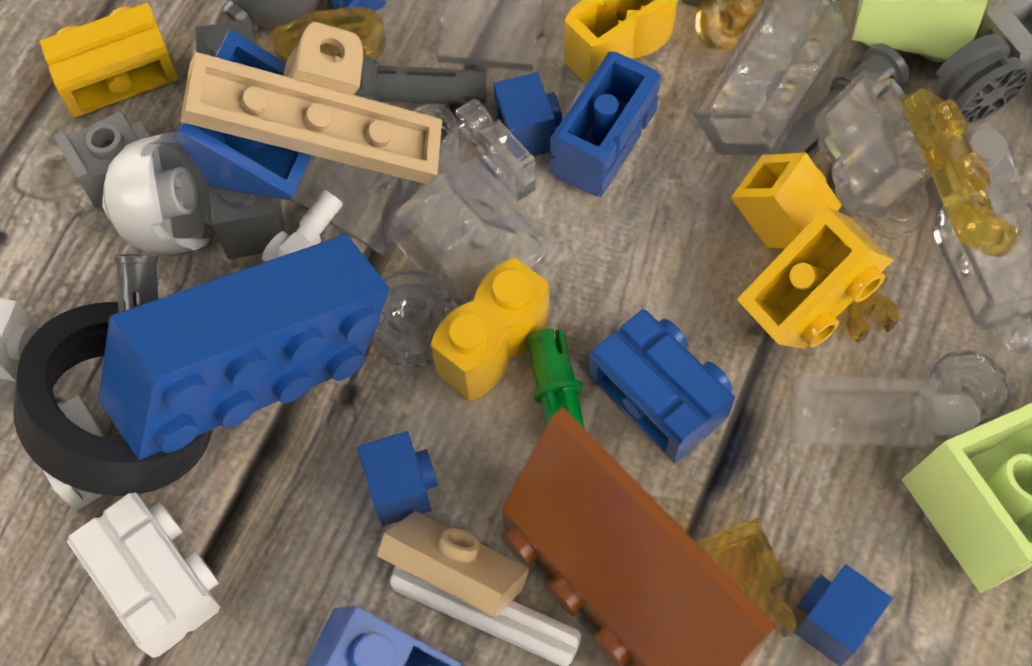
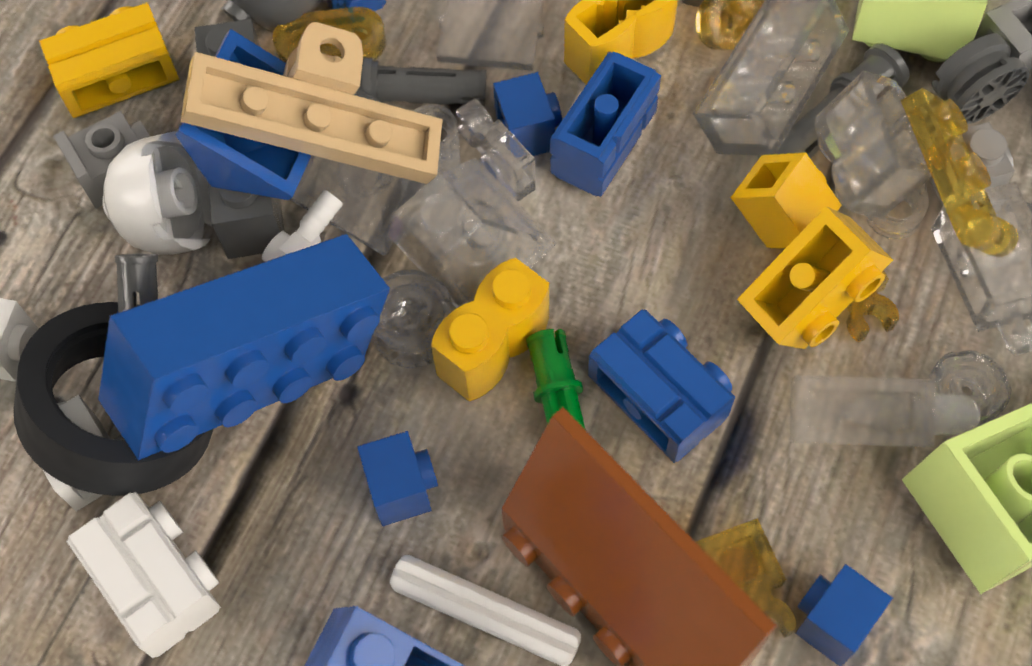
(453, 562): tan plate -> none

